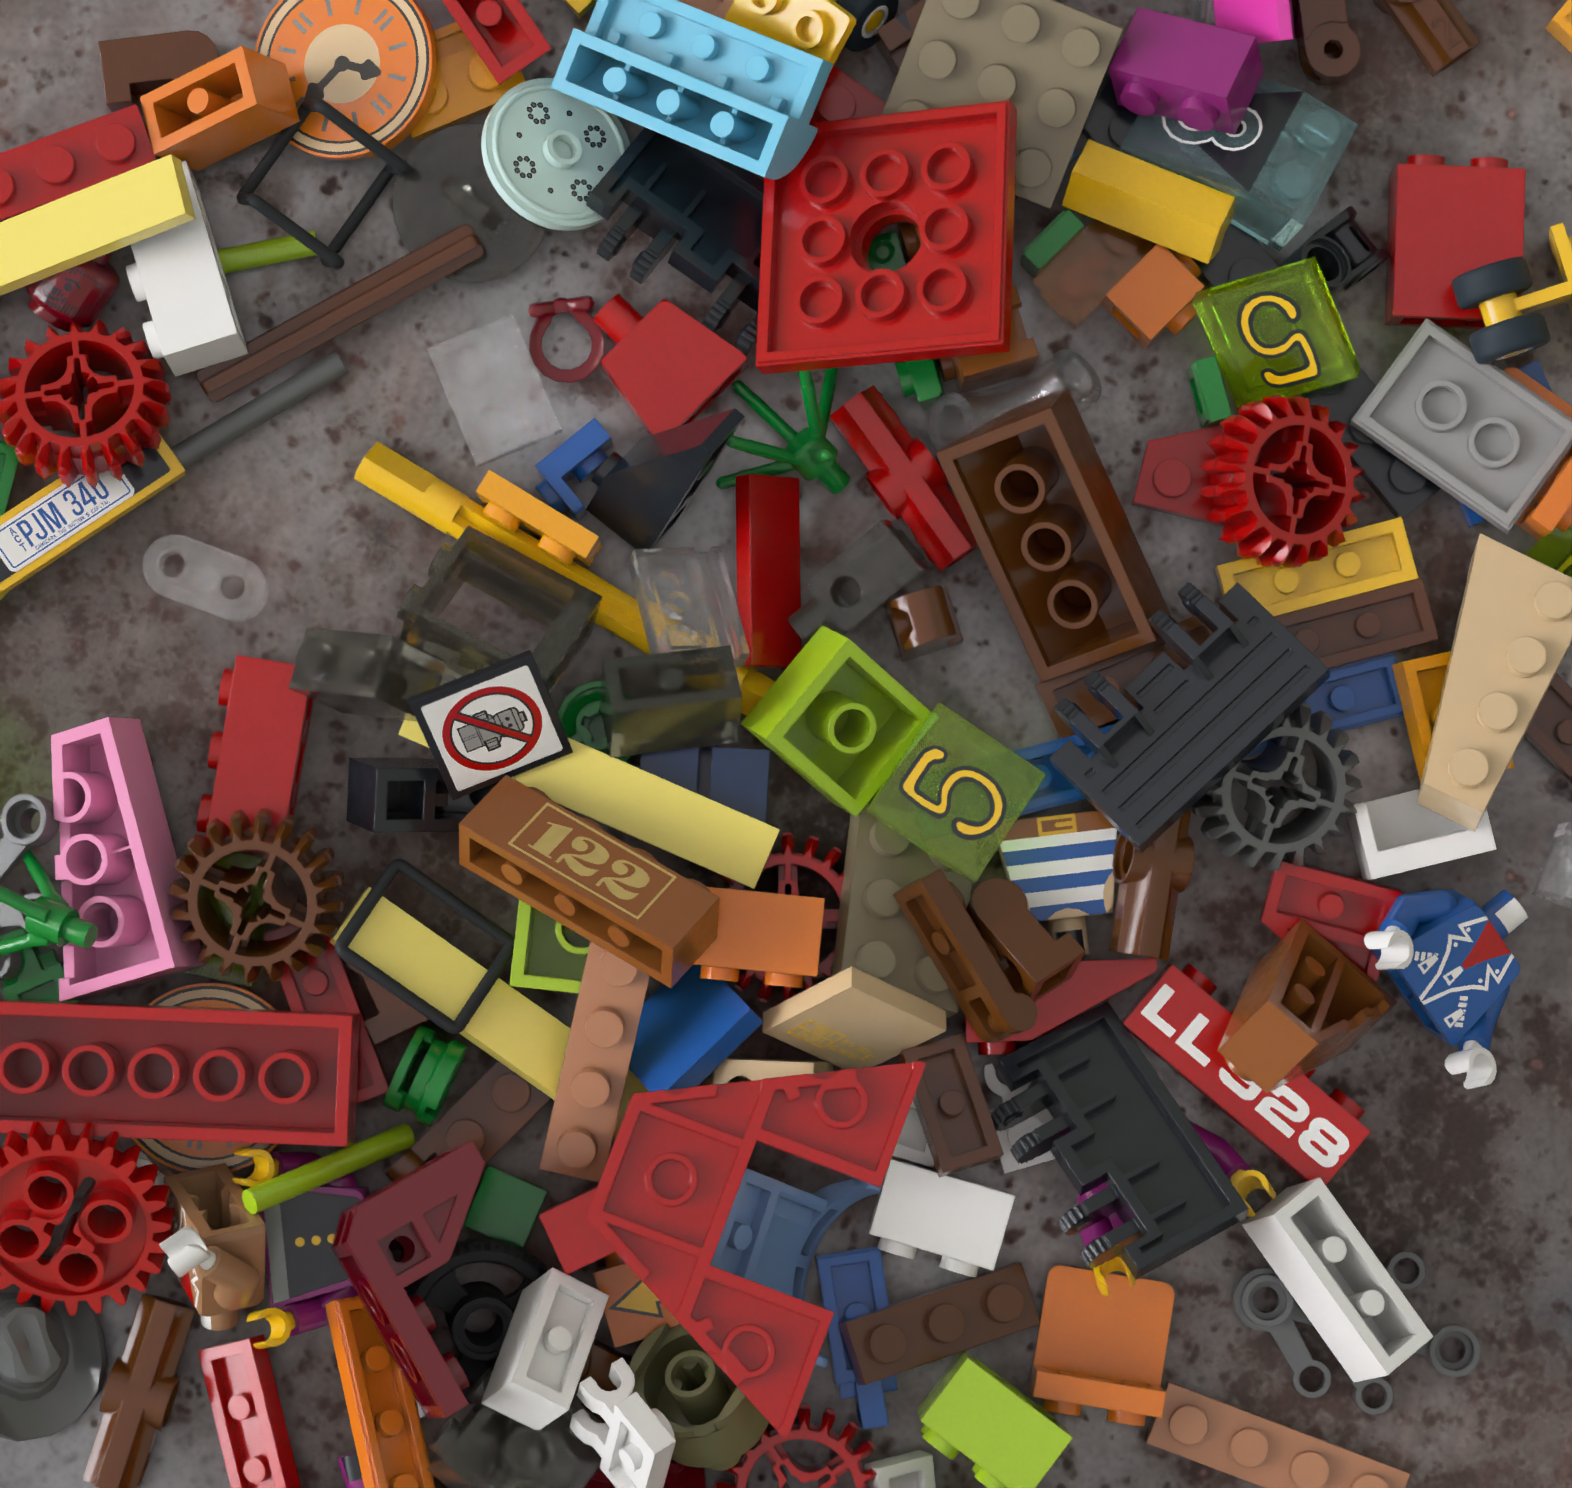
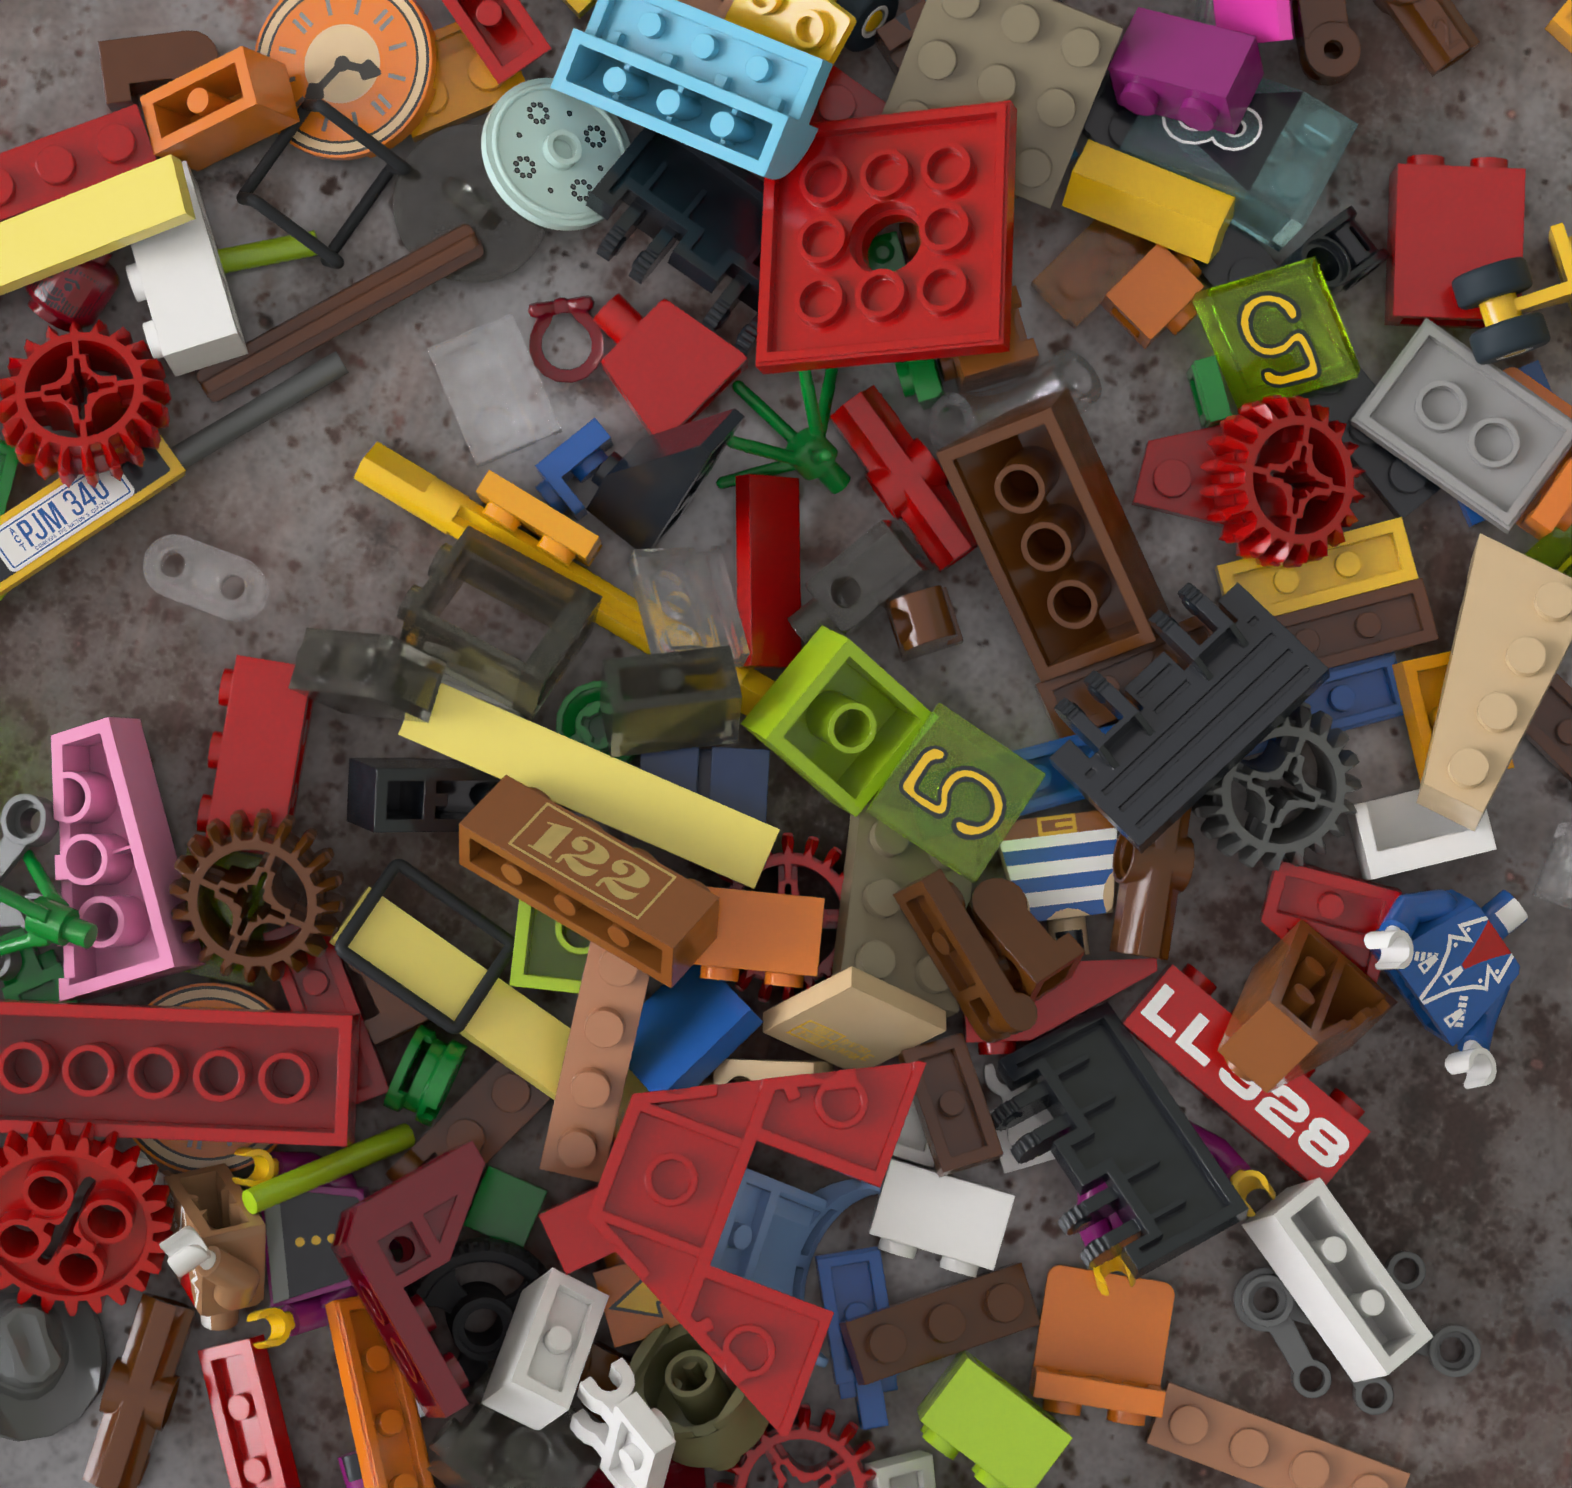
(490, 724): piece -> none
(1051, 242): green tile -> none

